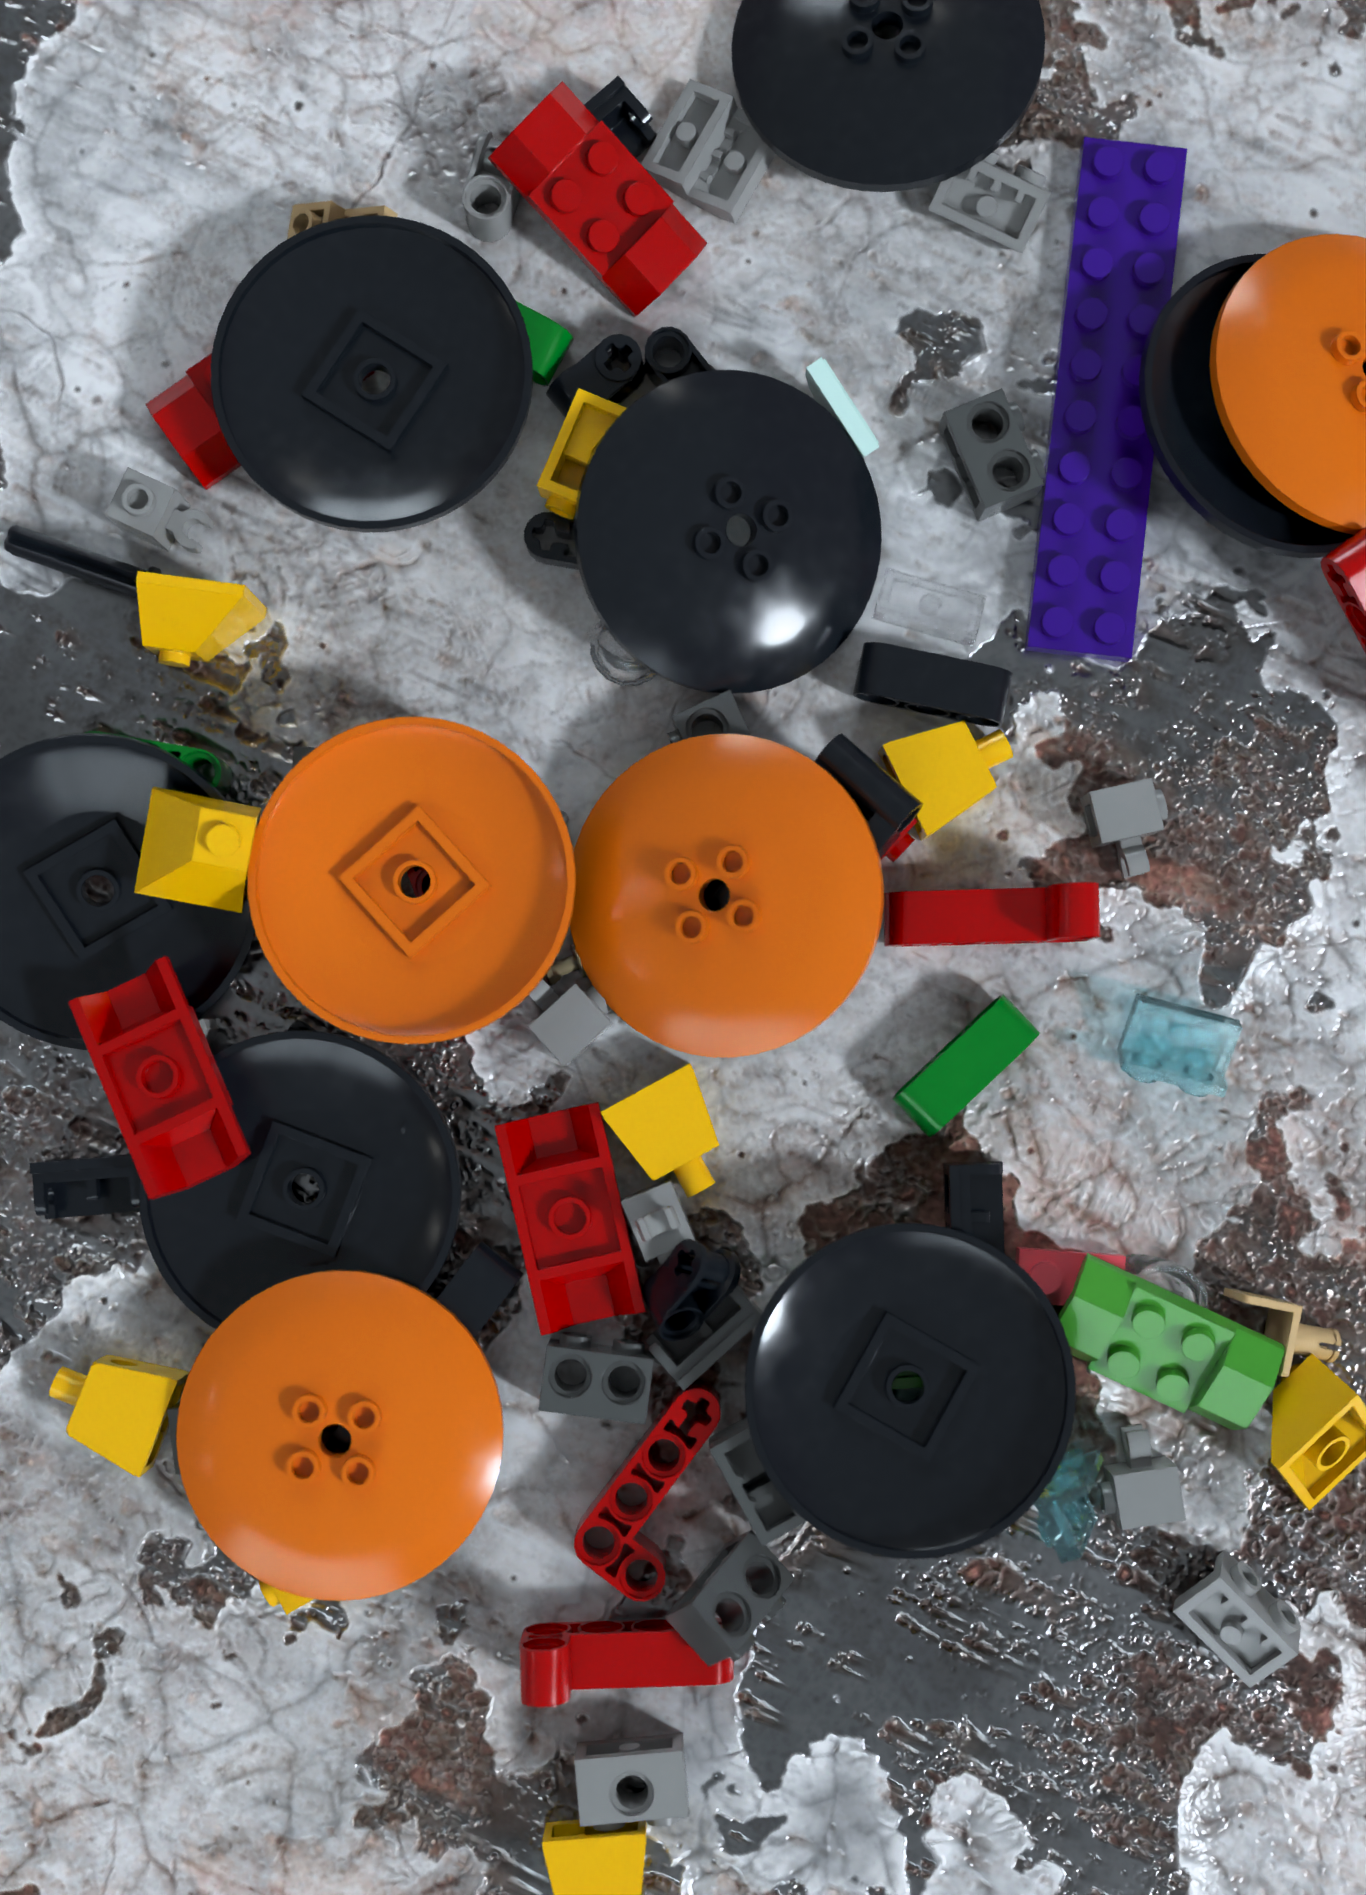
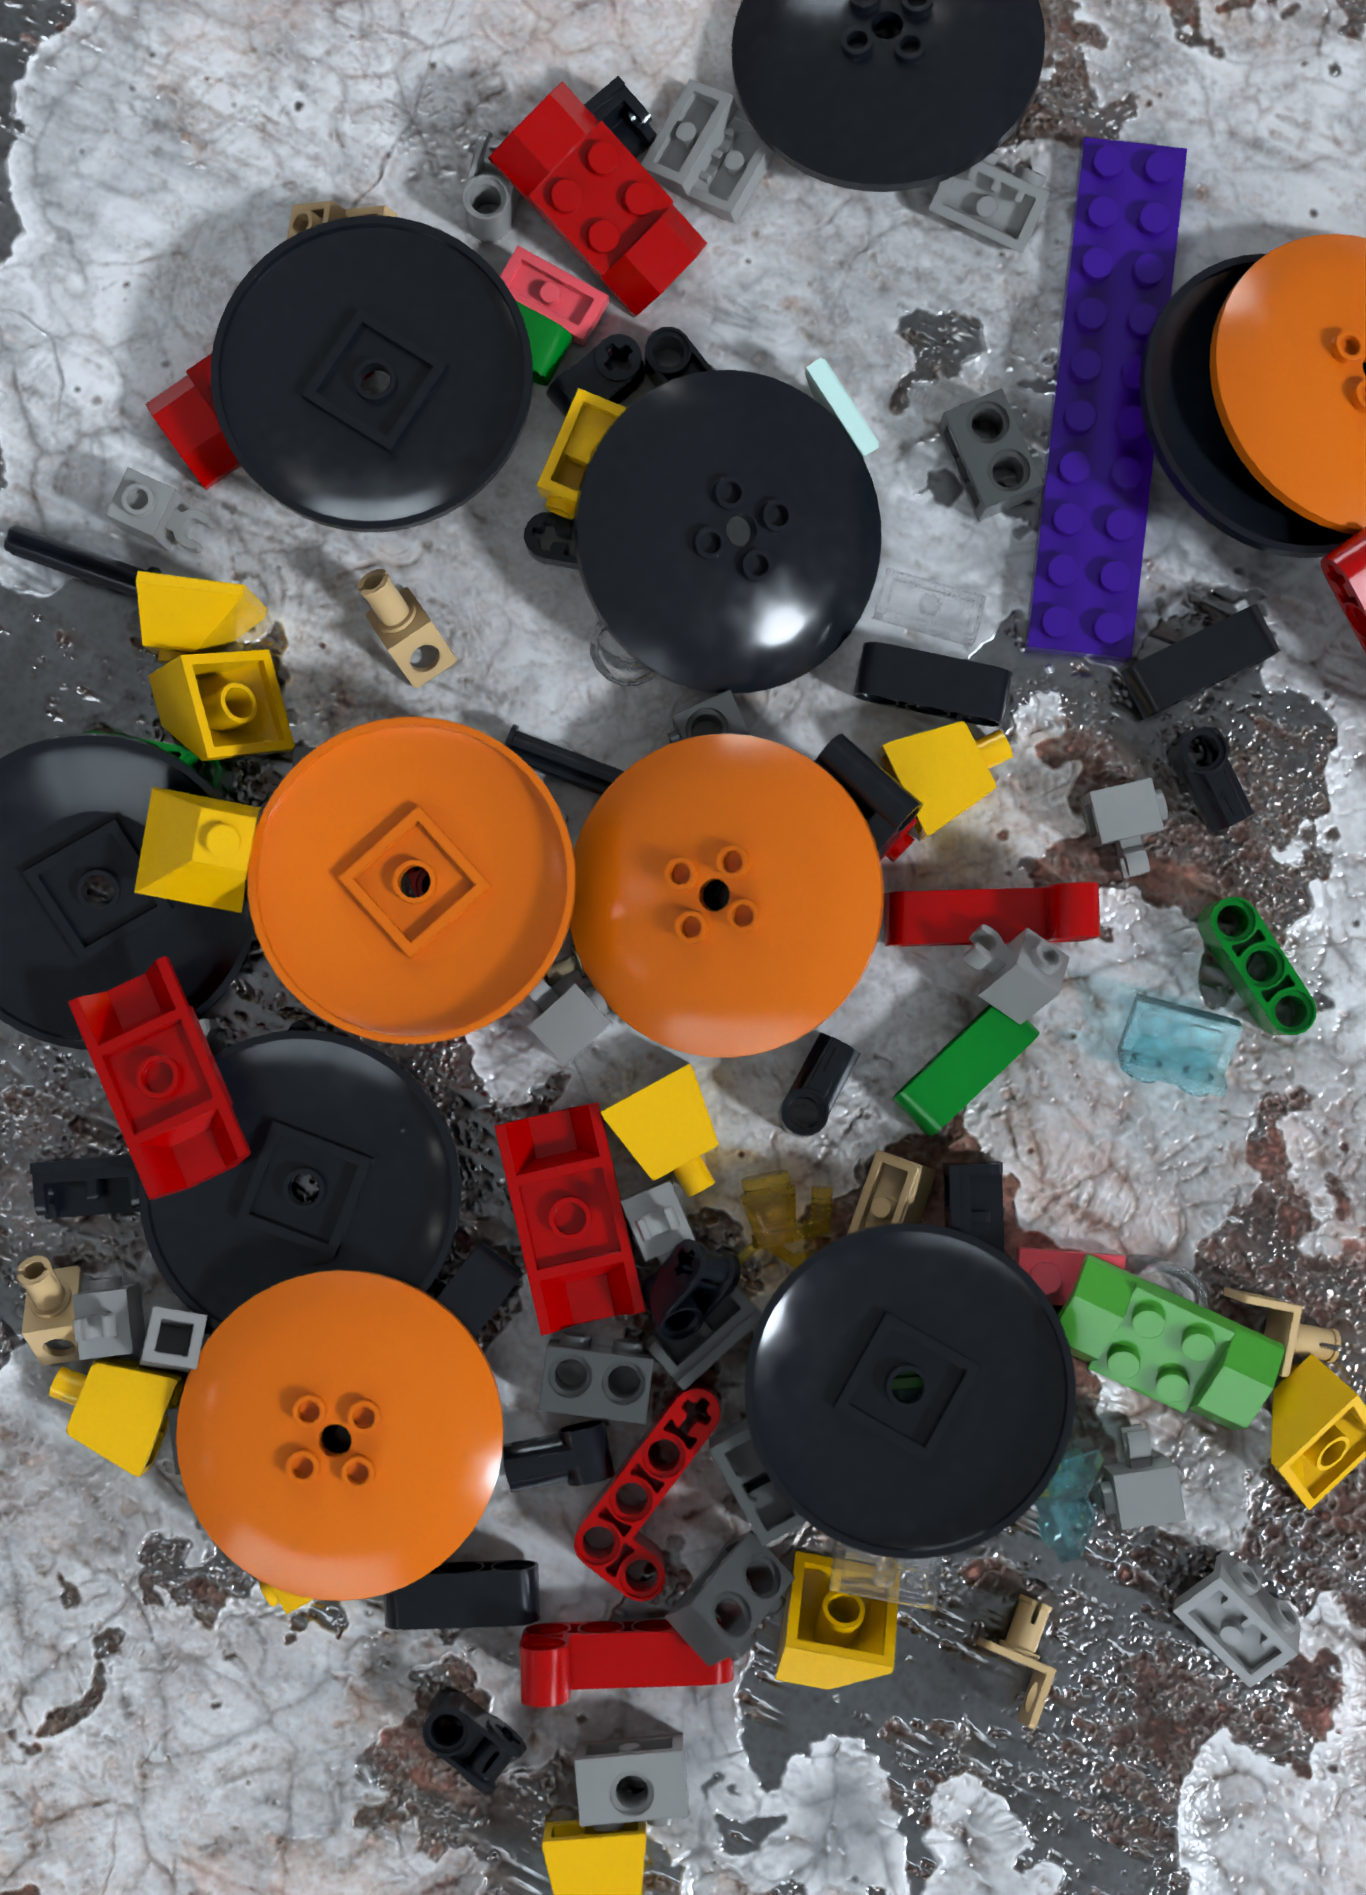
(49, 1307): none -> tan bracket
(108, 1318): none -> light grey brick
(173, 1340): none -> light grey brick
(223, 704): none -> yellow slope
(403, 626): none -> tan bracket
(467, 1597): none -> black beam
(478, 1747): none -> black piece
(554, 293): none -> coral plate
(562, 763): none -> black axle
(573, 1455): none -> black piece
(771, 1212): none -> clear yellow piece
(820, 1082): none -> black piece
(832, 1635): none -> yellow slope
(884, 1578): none -> clear slope
(892, 1192): none -> tan slope
(1017, 975): none -> light grey brick
(1021, 1647): none -> tan bracket
(1200, 661): none -> black beam
(1214, 784): none -> black piece
(1279, 978): none -> green beam

